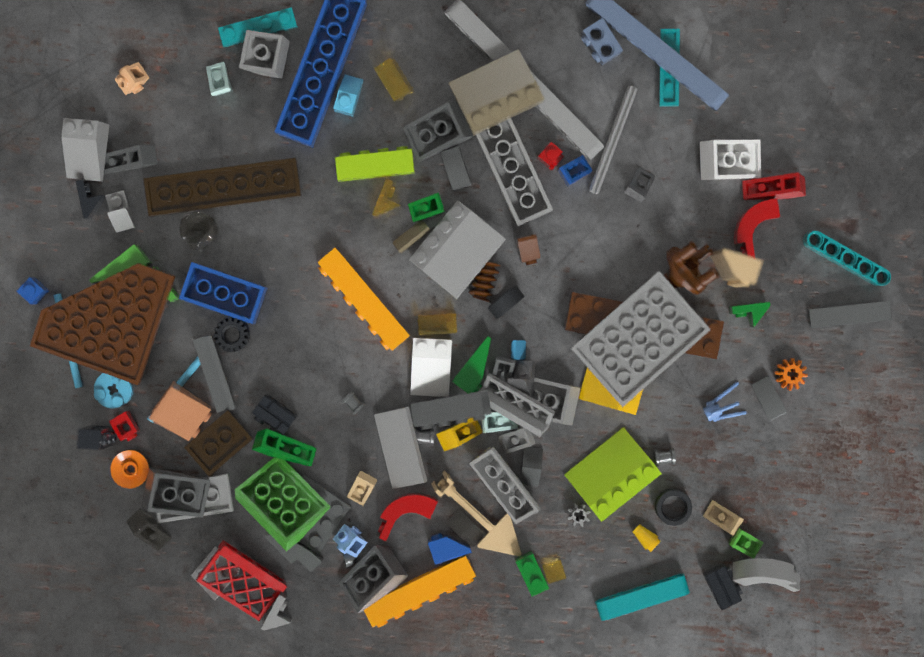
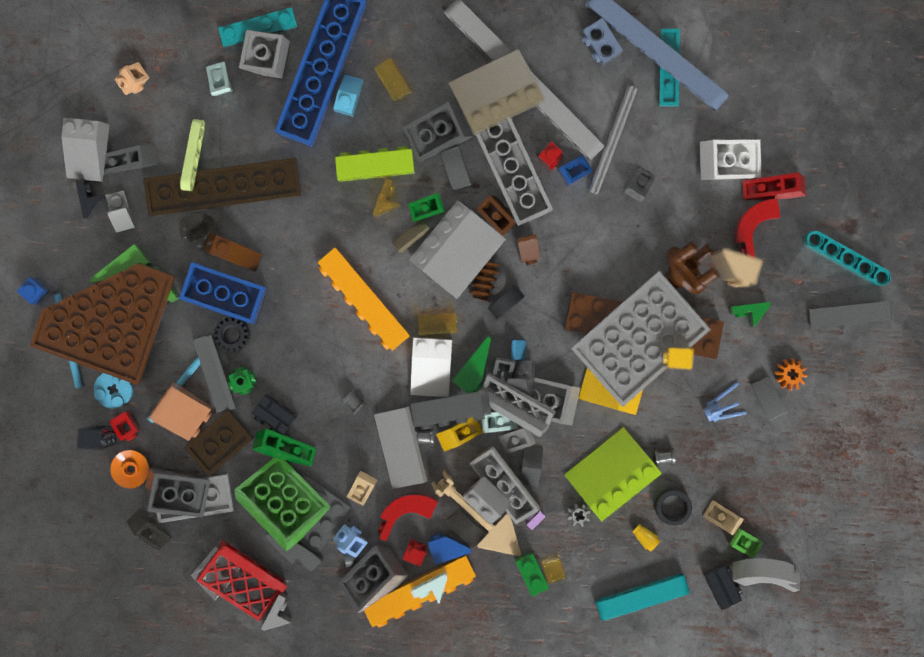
(192, 155): none -> yellowish green beam
(232, 252): none -> reddish brown slope
(248, 377): none -> green brick
(415, 552): none -> red brick
(435, 584): none -> light aqua slope
(486, 500): none -> light grey slope
(497, 214): none -> reddish brown slope
(535, 519): none -> lavender plate
(678, 358): none -> yellow brick

